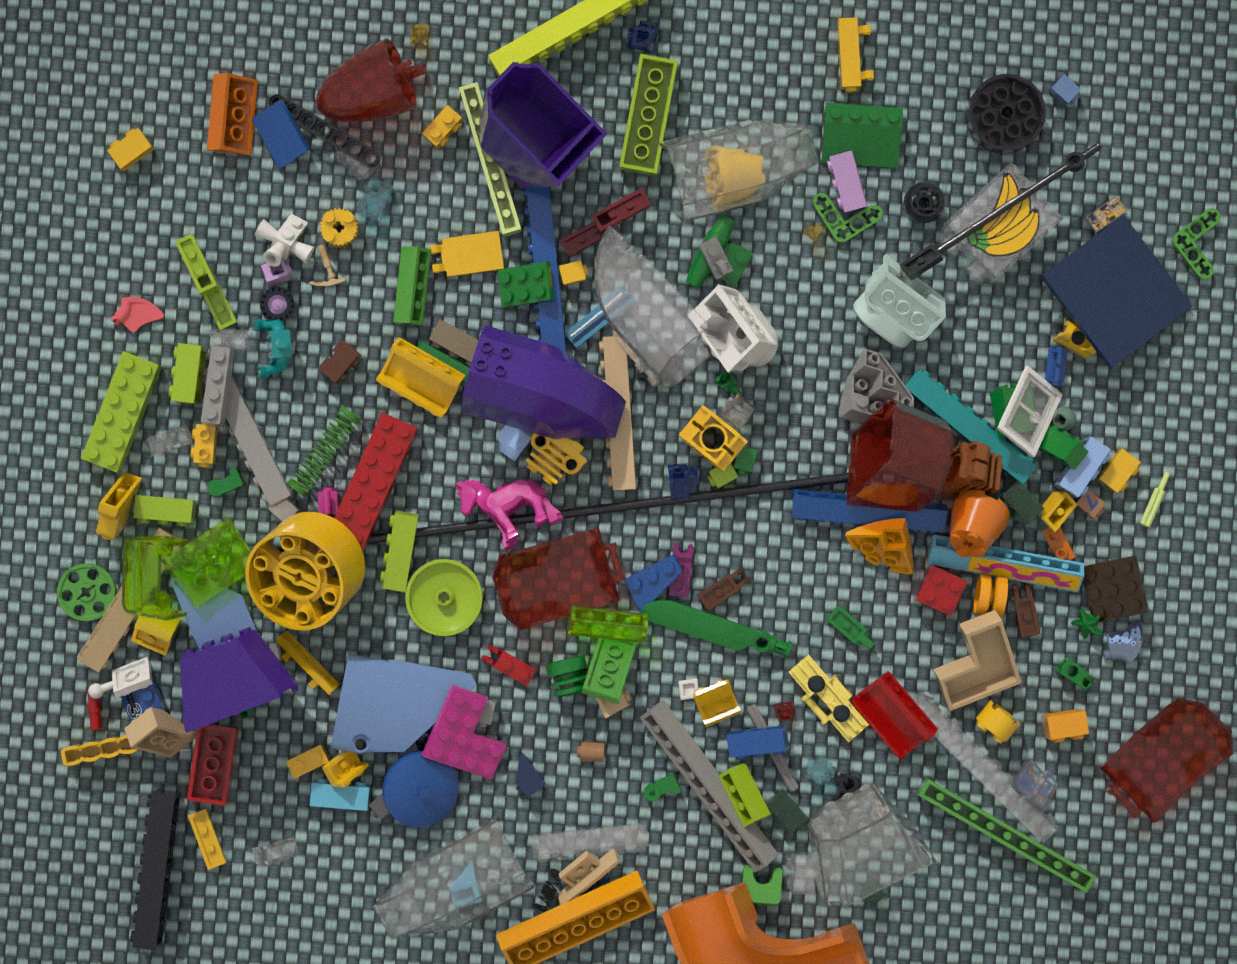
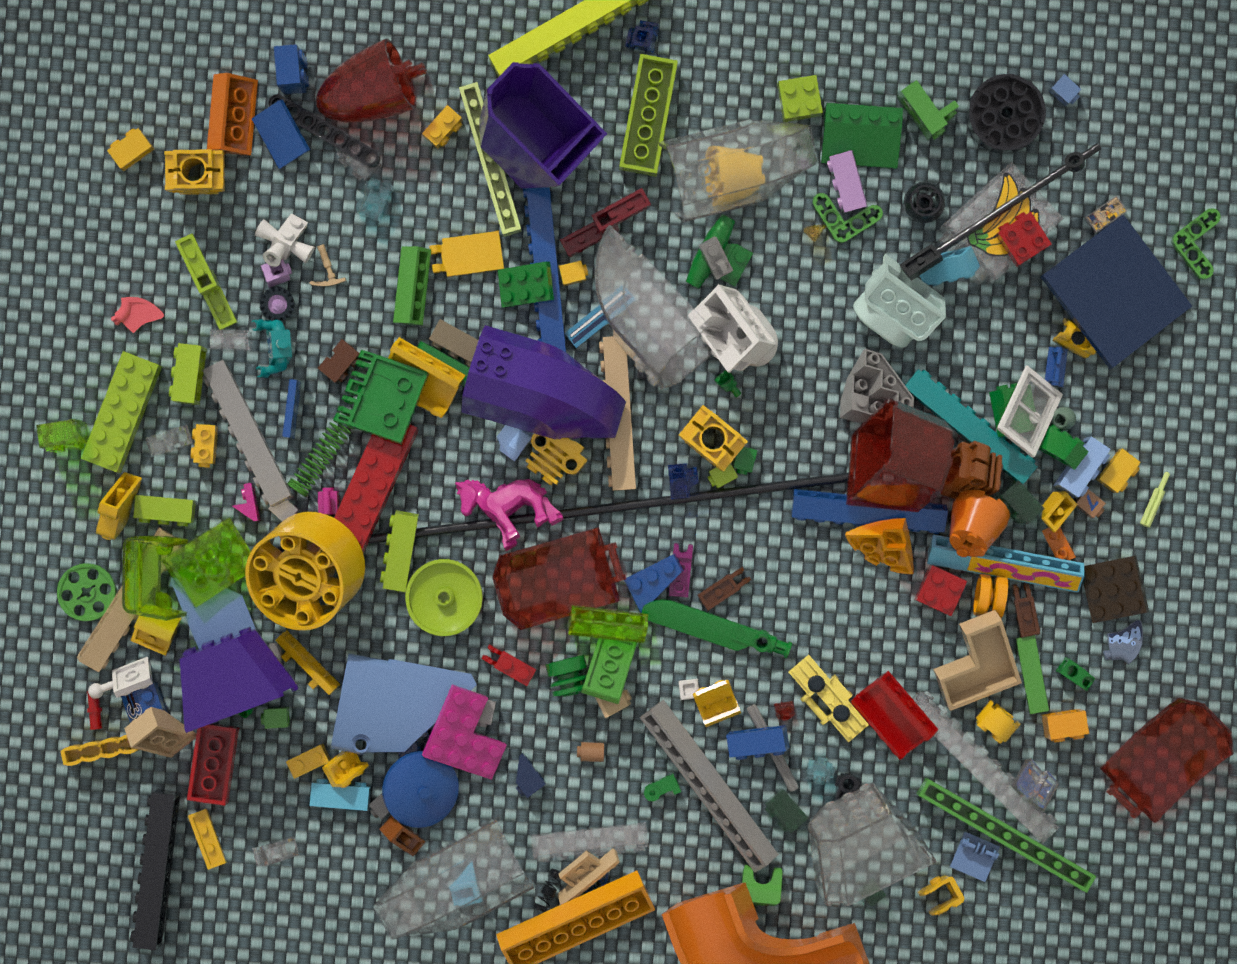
(62, 435): none -> clear neon green brick
(179, 164): none -> yellow piece
(217, 386): light grey brick -> none
(227, 484): green leg -> none
(250, 508): none -> dark pink slope
(275, 718): none -> bright green brick
(290, 69): none -> blue brick
(291, 409): none -> blue tile
(347, 220): yellow brick -> none
(383, 398): none -> green hinge
(402, 836): none -> dark orange slope
(419, 34): clear yellow slope -> none
(736, 411): clear brick -> none
(744, 795): lime brick -> none
(799, 98): none -> lime brick
(801, 873): clear brick -> none
(849, 54): yellow brick -> none
(850, 627): green hinge -> none
(924, 112): none -> bright green brick
(955, 265): none -> medium azure brick
(957, 896): none -> yellow piece
(975, 856): none -> medium blue hinge
(1023, 238): none -> red brick
(1032, 674): none -> bright green tile
(1087, 623): green animal -> none

